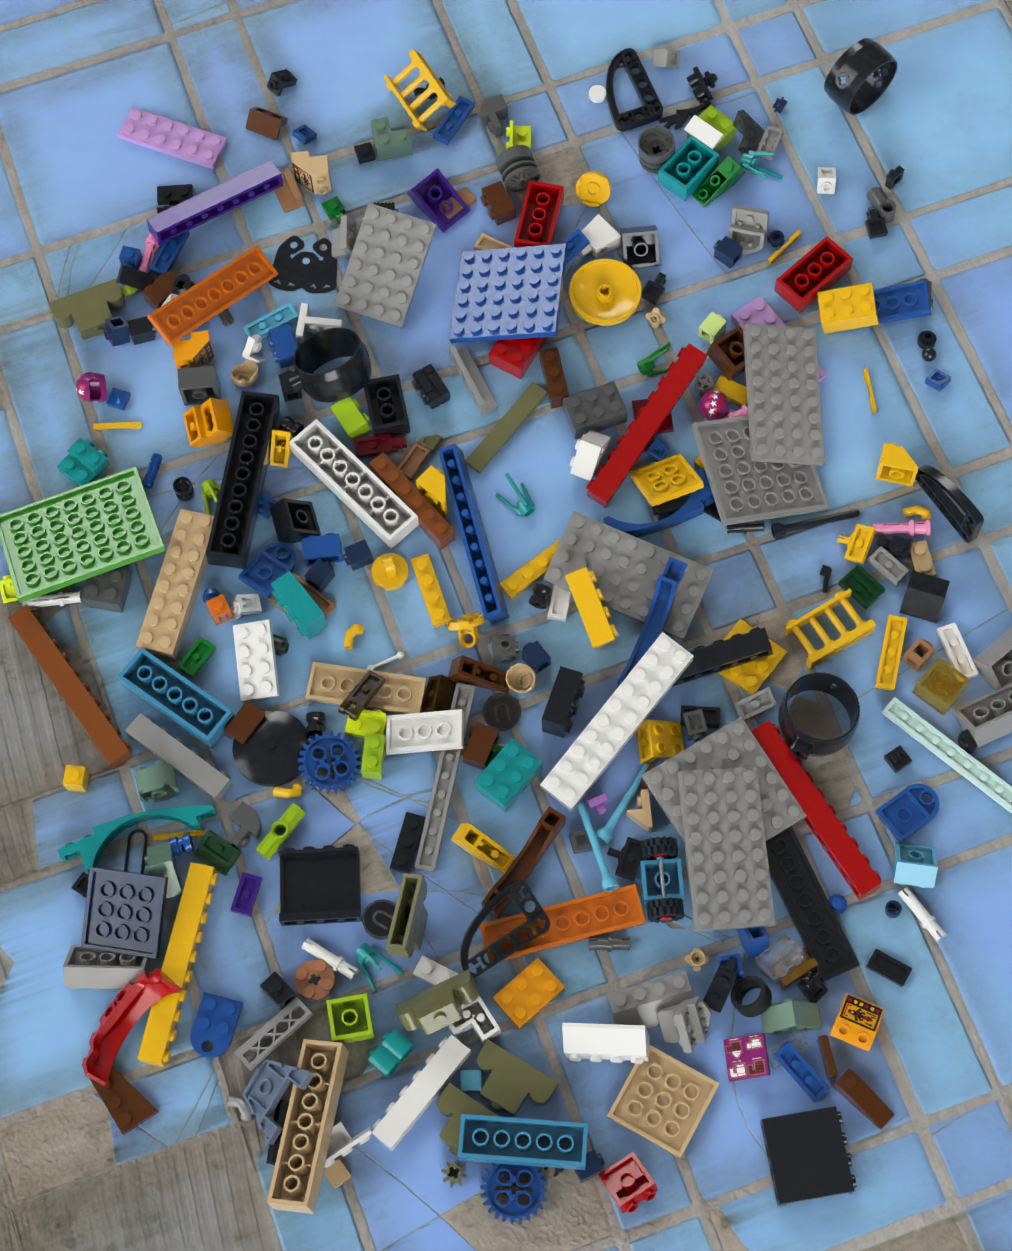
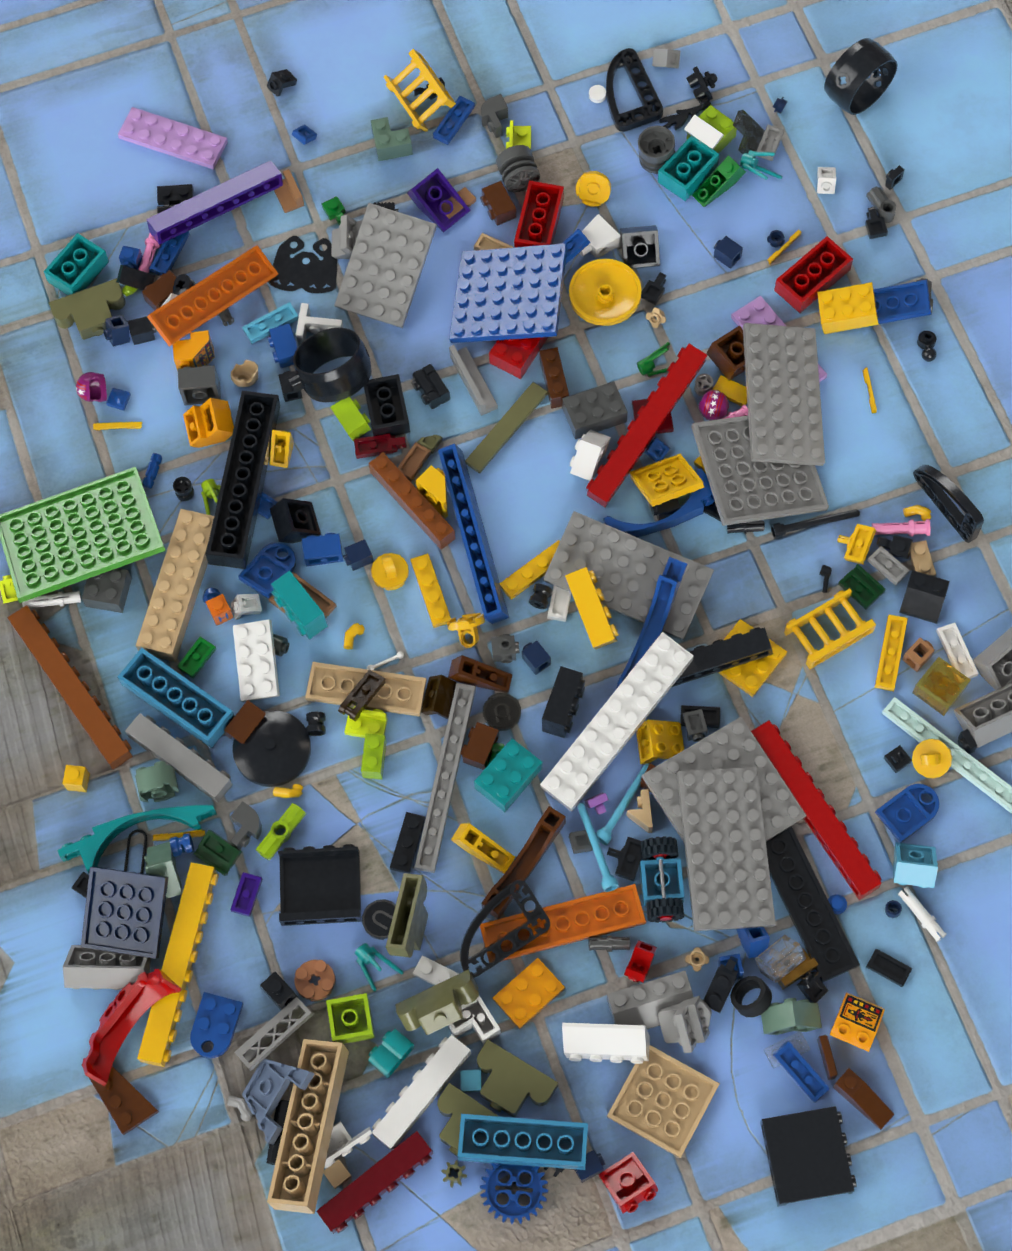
(76, 265): none -> teal brick
(83, 462): teal plate -> none
(252, 347): white bracket -> none
(265, 122): reddish brown panel -> none
(290, 426): black wheel -> none
(312, 172): tan piece -> none
(312, 765): blue gear -> none
(320, 575): dark blue brick -> none
(337, 963): white pin -> none
(354, 483): white brick -> none
(364, 152): black plate -> none
(375, 1182): none -> dark red brick
(425, 732): white plate -> none
(521, 678): tan hair -> none
(524, 505): teal plant -> none
(640, 962): none -> red brick
(712, 327): yellowish green brick -> none
(746, 1057): magenta tile -> none
(749, 228): light grey piece -> none
(755, 703): light grey plate -> none
(801, 745): black cylinder -> none
(896, 465): yellow slope -> none
(932, 758): none -> yellow tile
(937, 380): blue tile -> none

